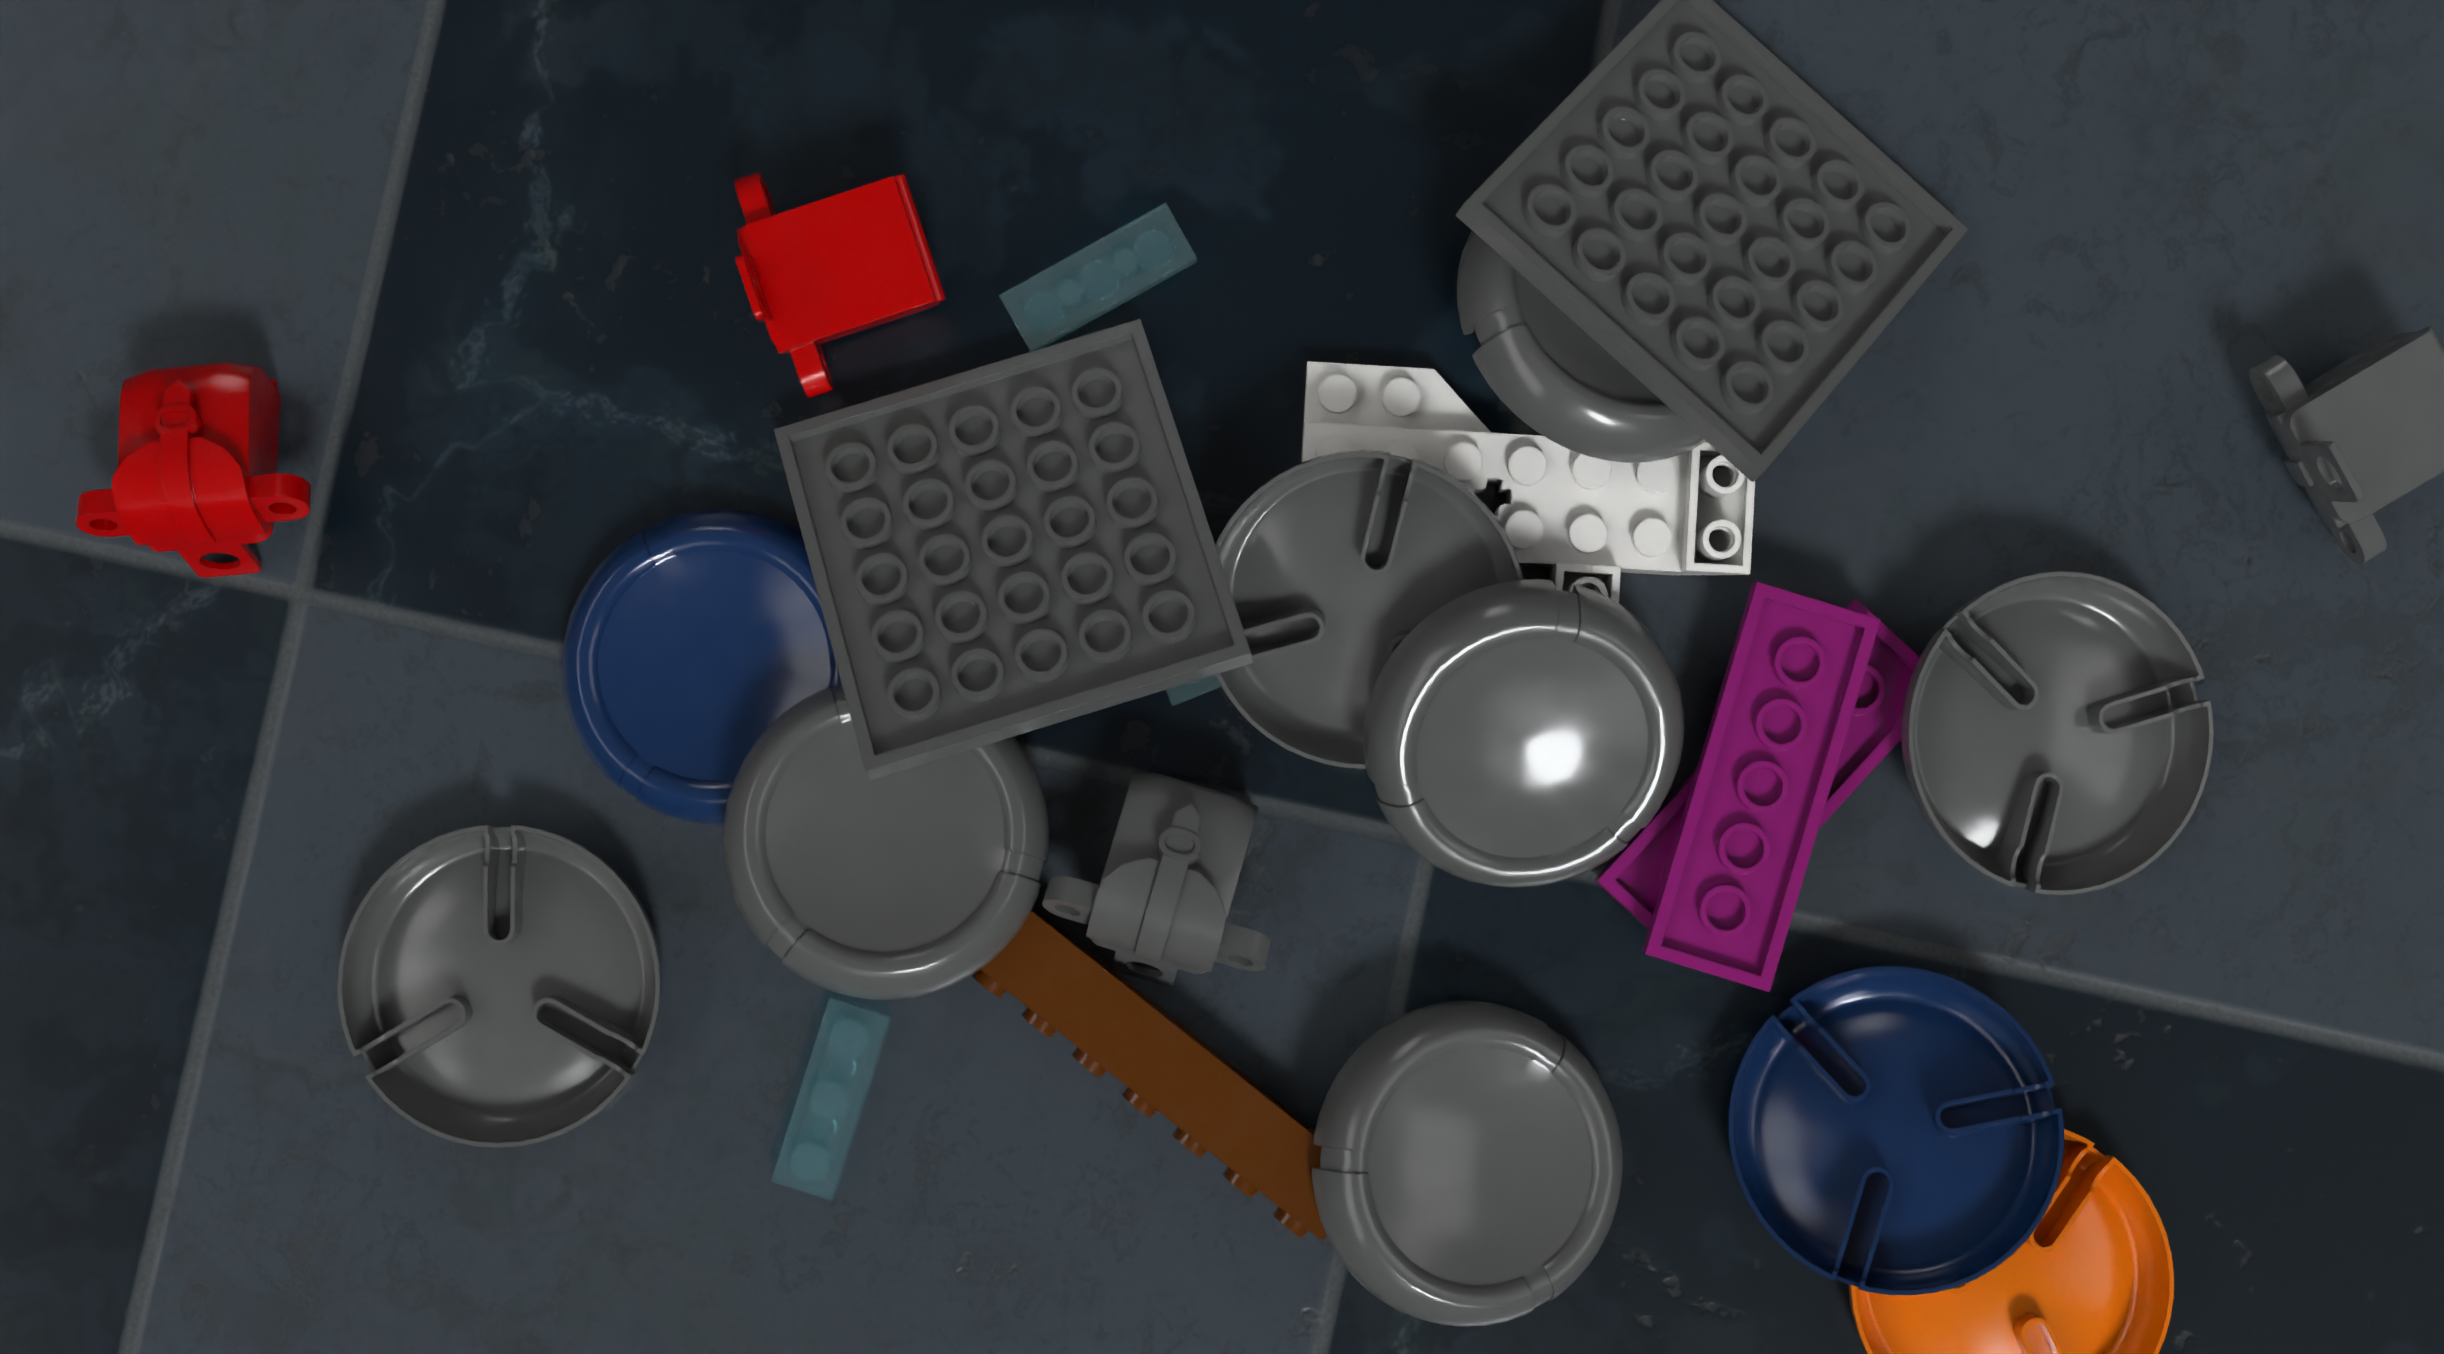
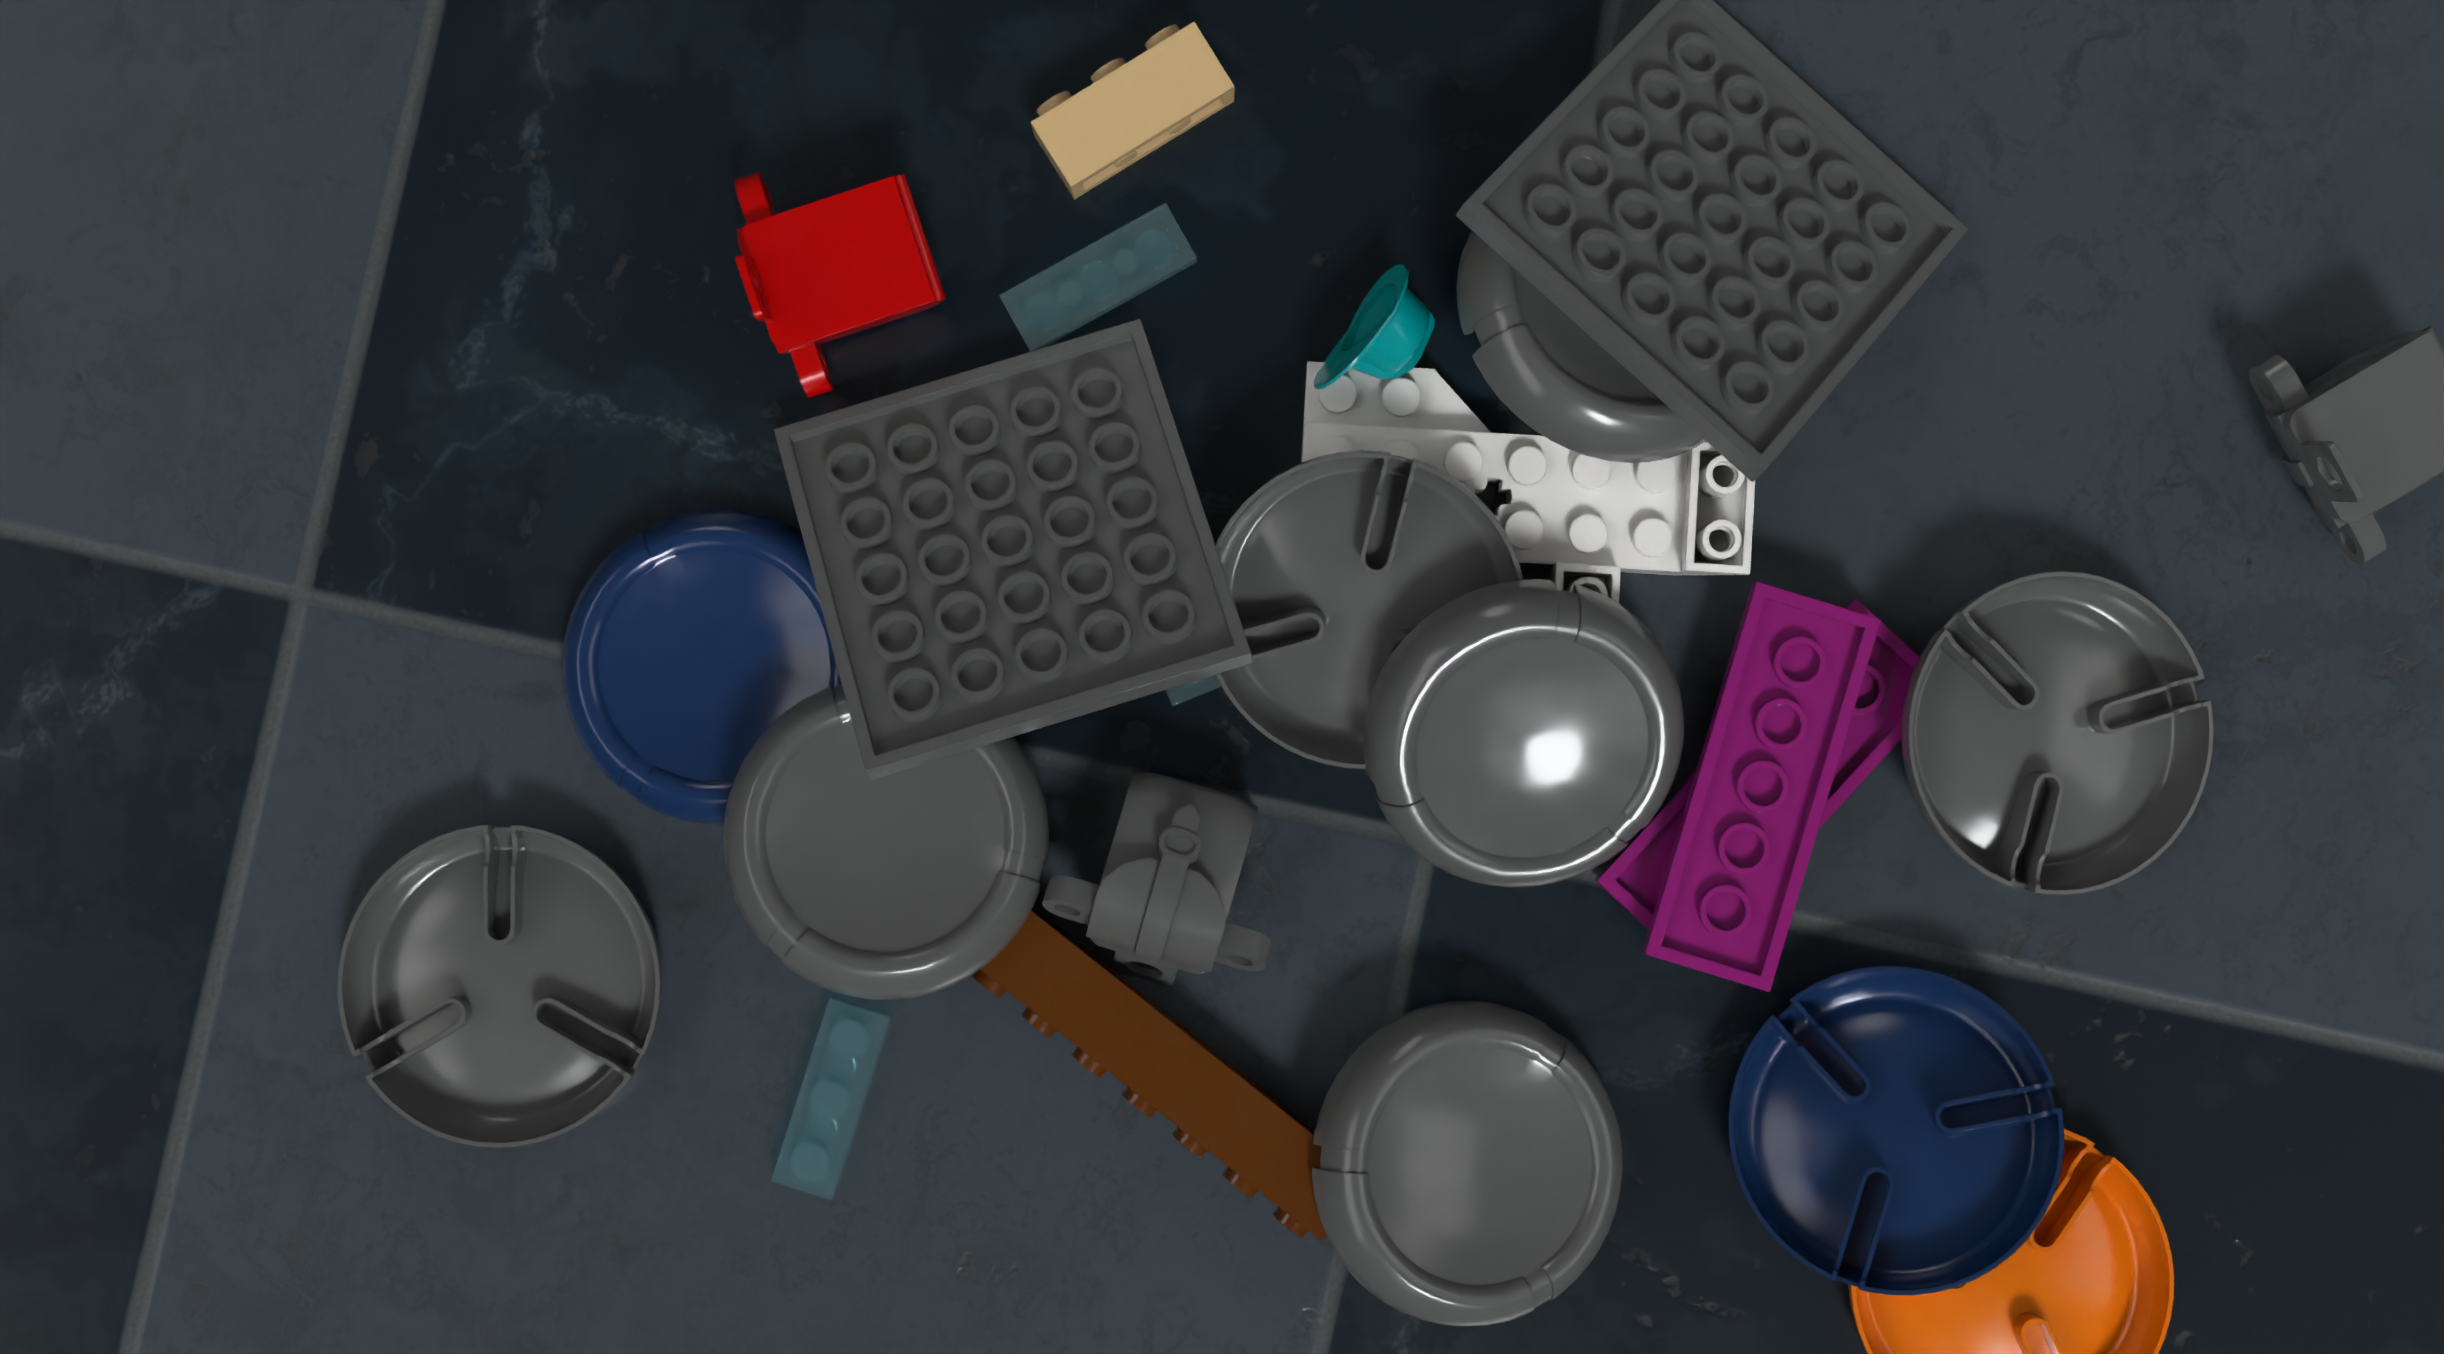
(198, 467): red piece -> none
(1132, 108): none -> tan brick
(1384, 334): none -> teal piece

